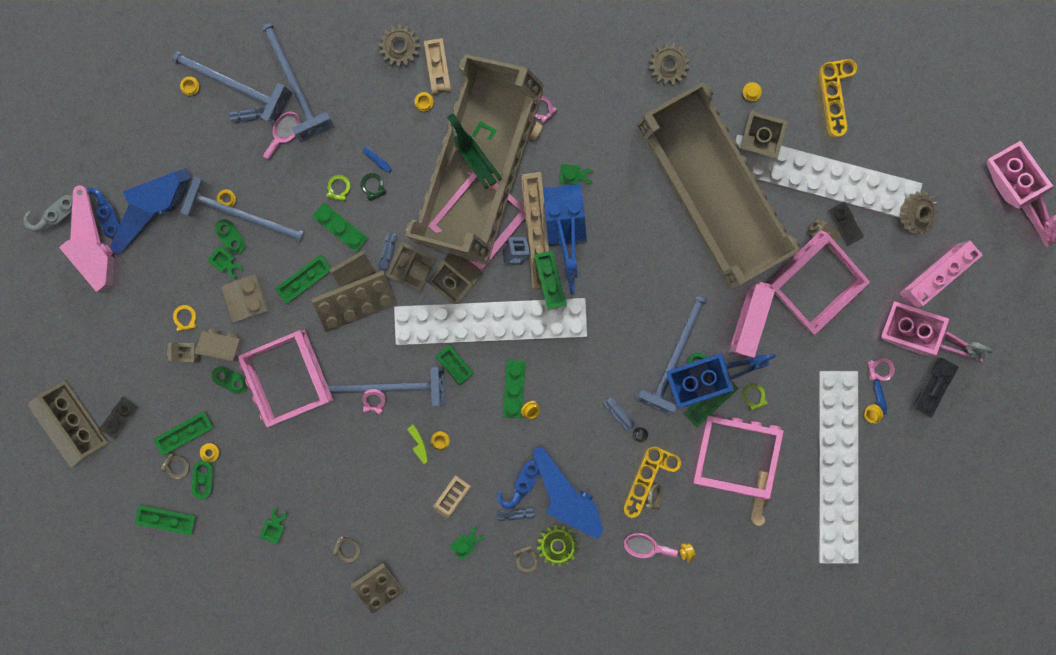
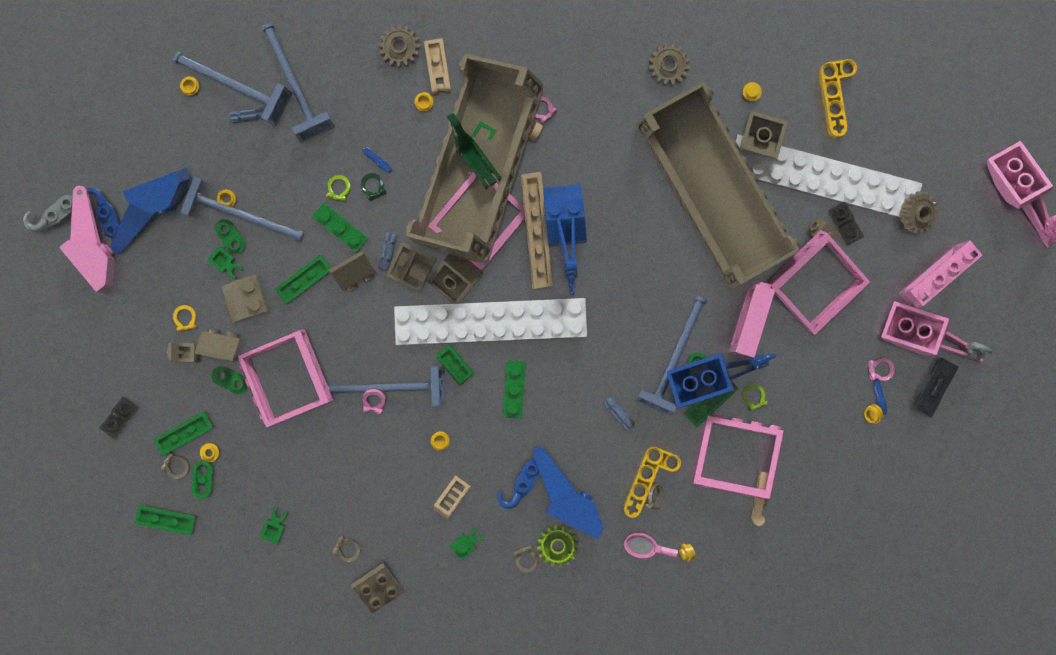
(67, 423): dark tan slope -> none
(282, 131): piece -> none
(354, 301): dark tan plate -> none
(420, 449): lime slope -> none
(516, 250): sand blue brick -> none
(516, 514): sand blue axle -> none
(530, 410): yellow plate -> none
(550, 280): green plate -> none
(571, 174): green plate -> none
(636, 434): black hinge -> none
(838, 466): white plate -> none

